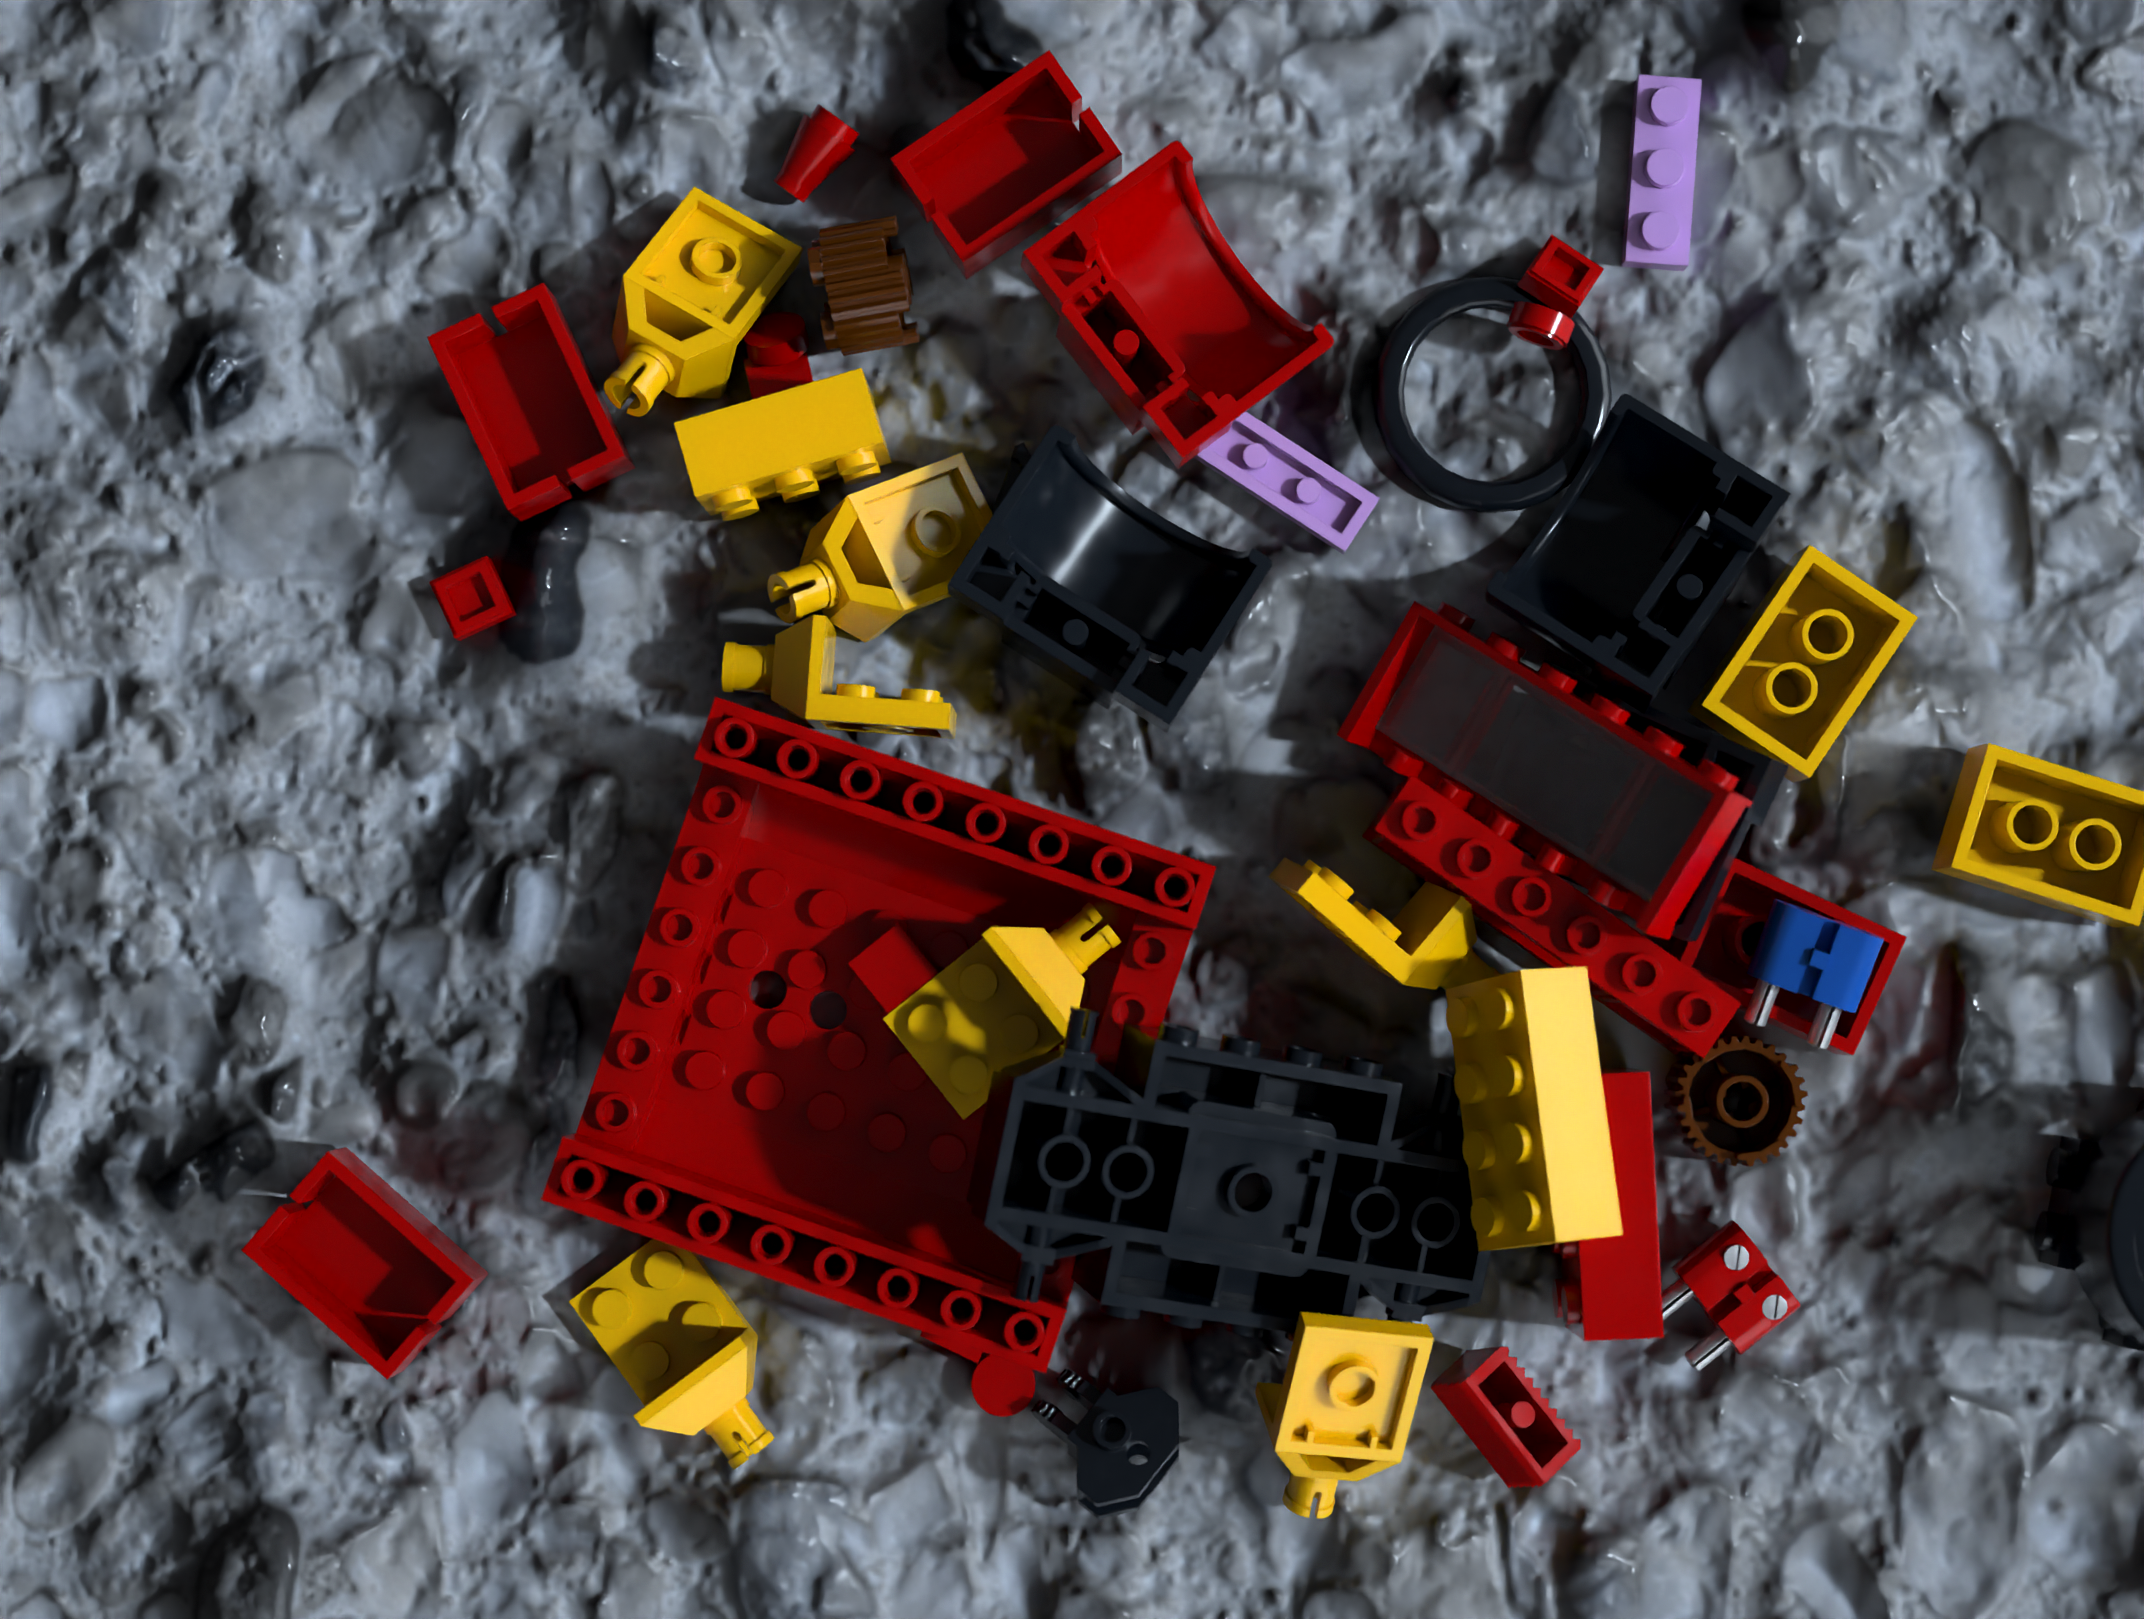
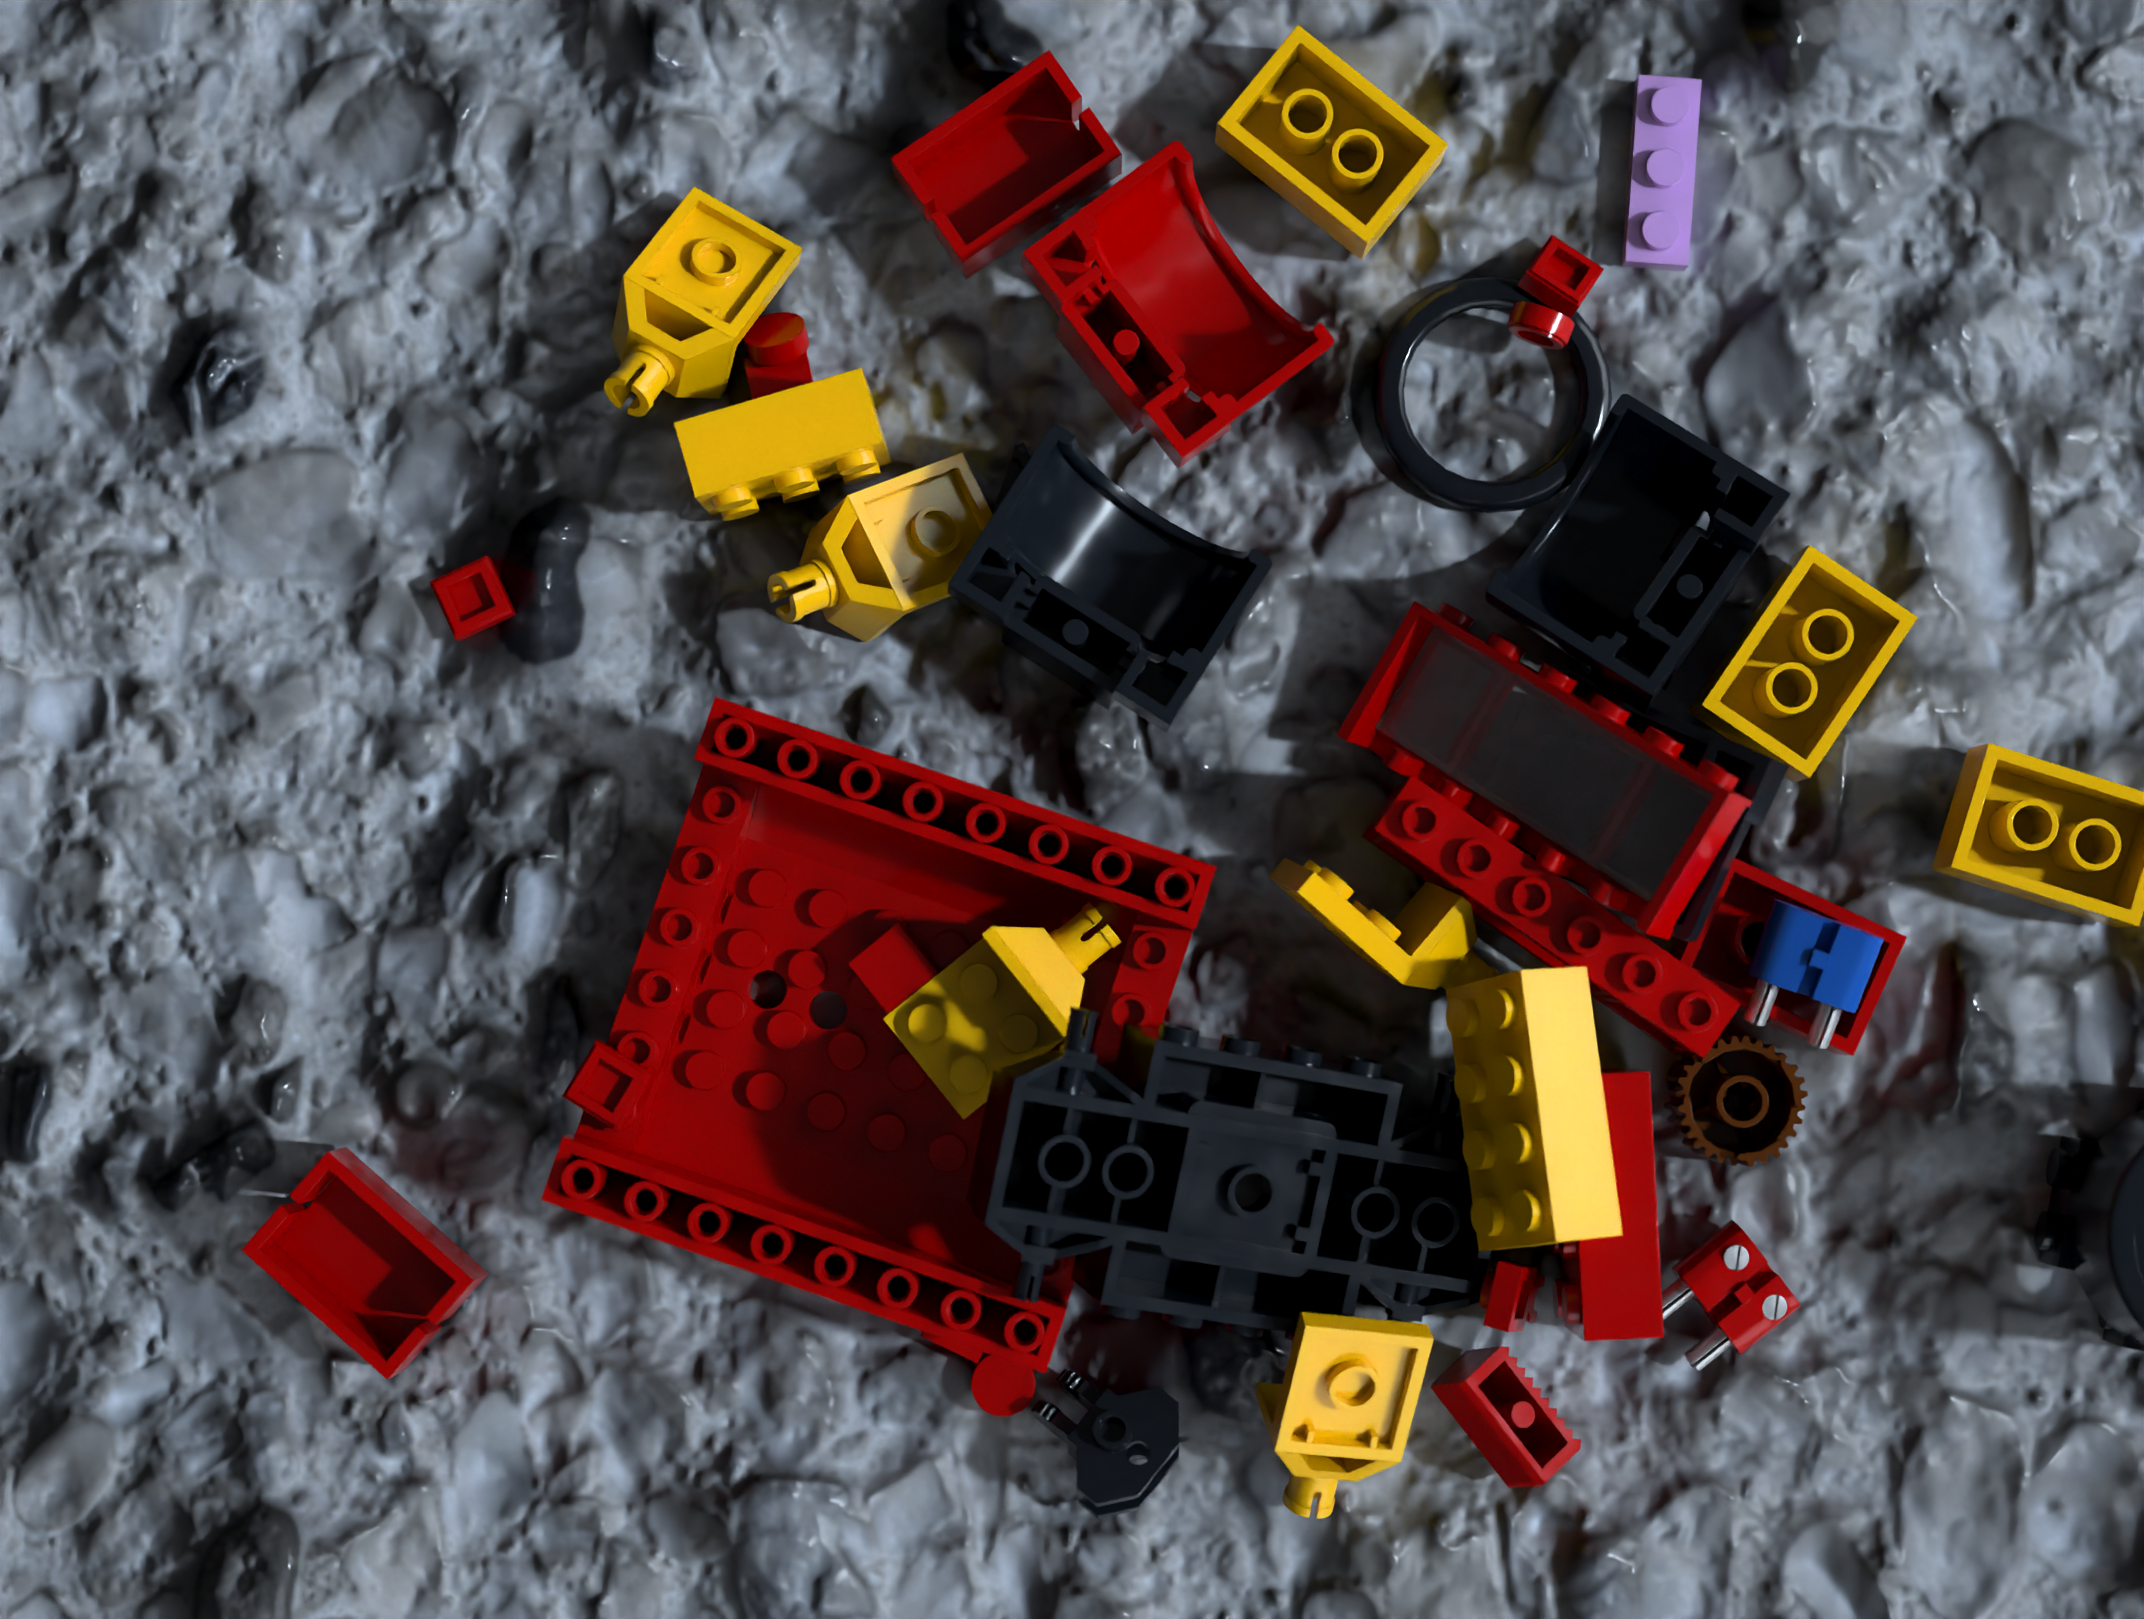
(531, 403): red piece -> none
(608, 1085): none -> red tile
(678, 1346): yellow plate -> none
(800, 680): yellow plate -> none
(815, 152): red cone -> none
(865, 286): reddish brown brick -> none
(1290, 481): lavender plate -> none
(1329, 142): none -> yellow brick
(1510, 1296): none -> red plate

